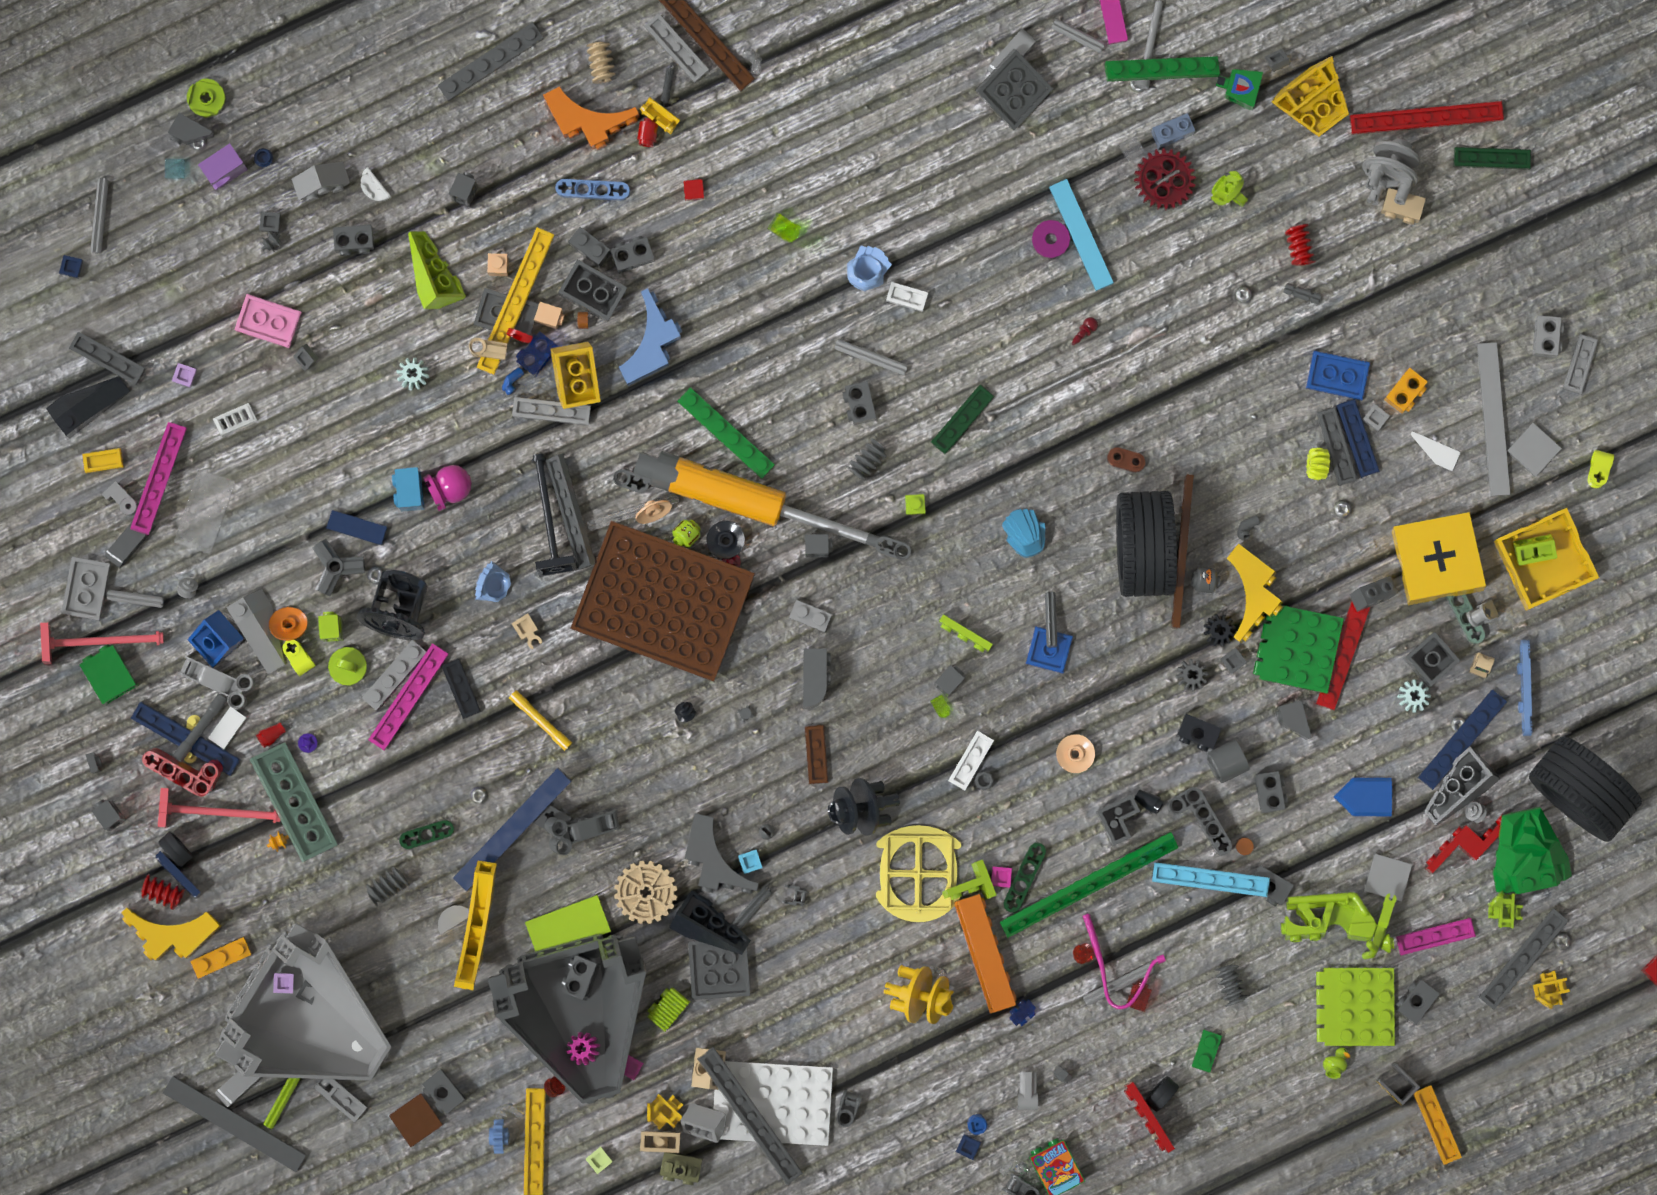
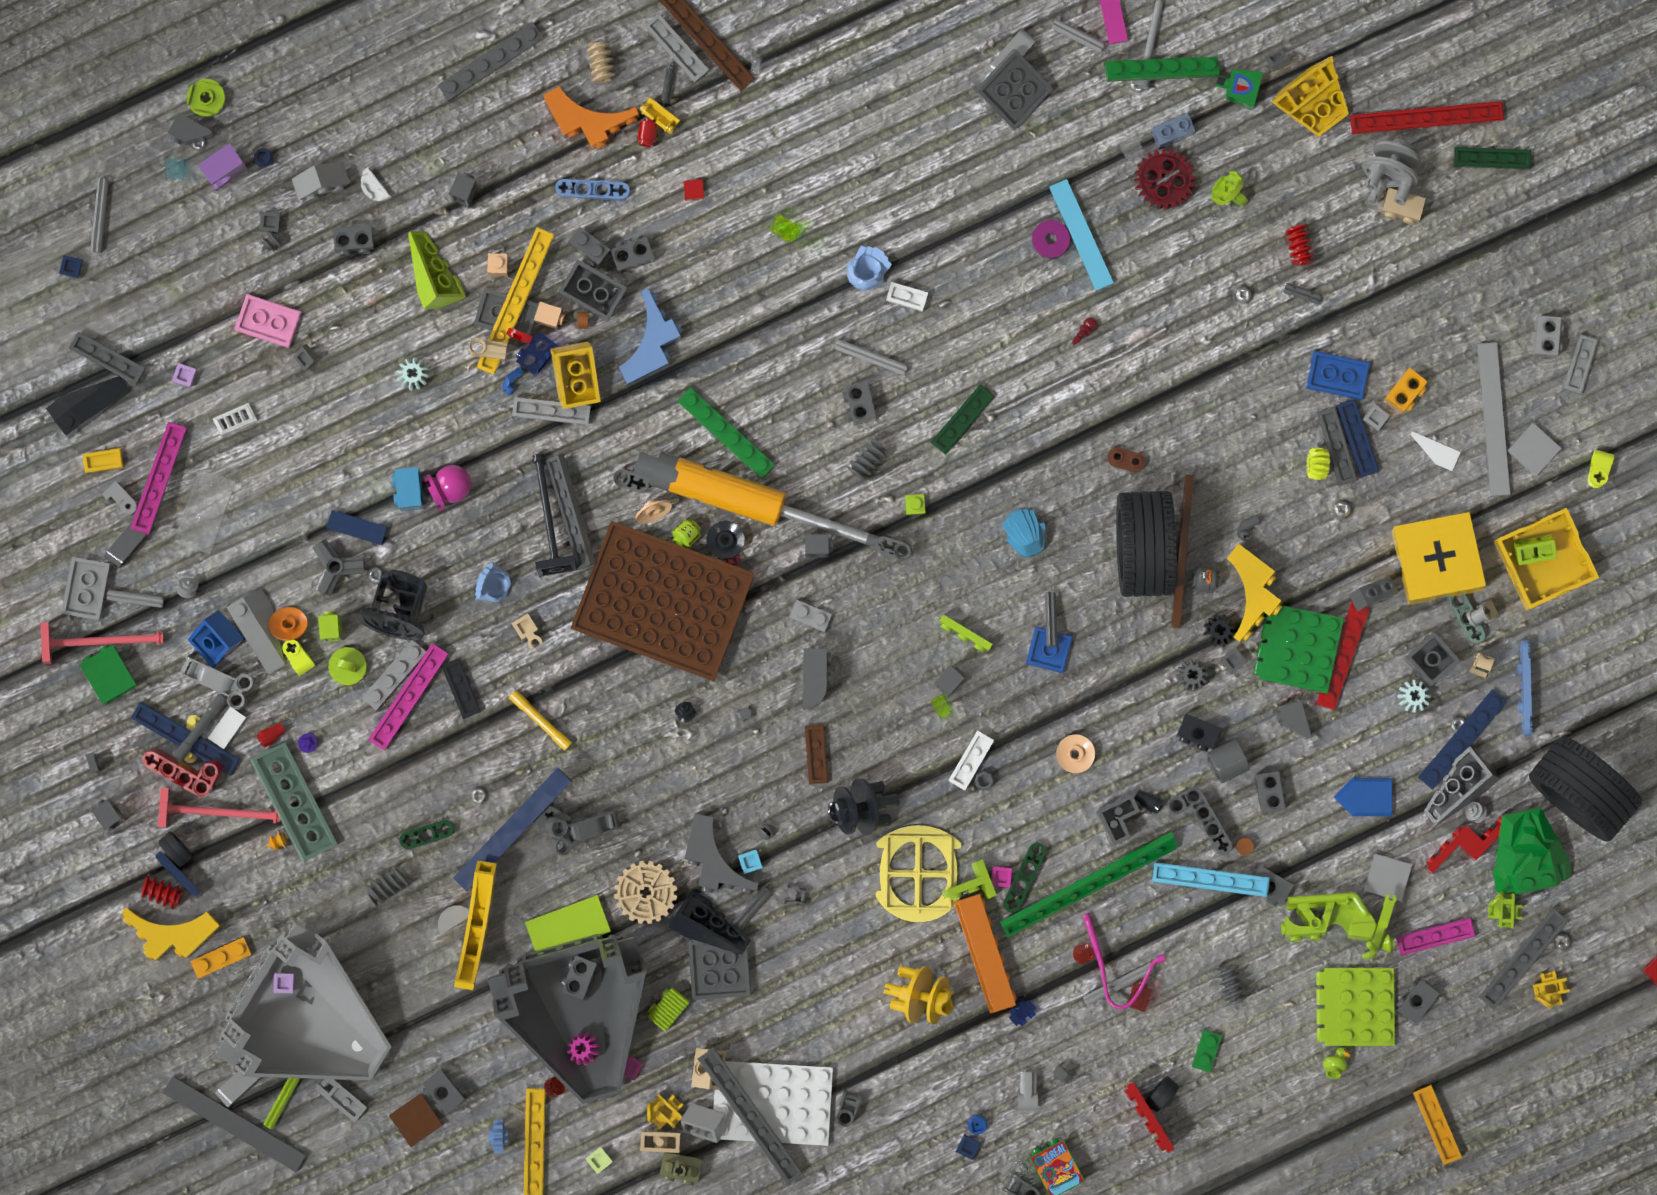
(1400, 1101): flat silver piece -> none

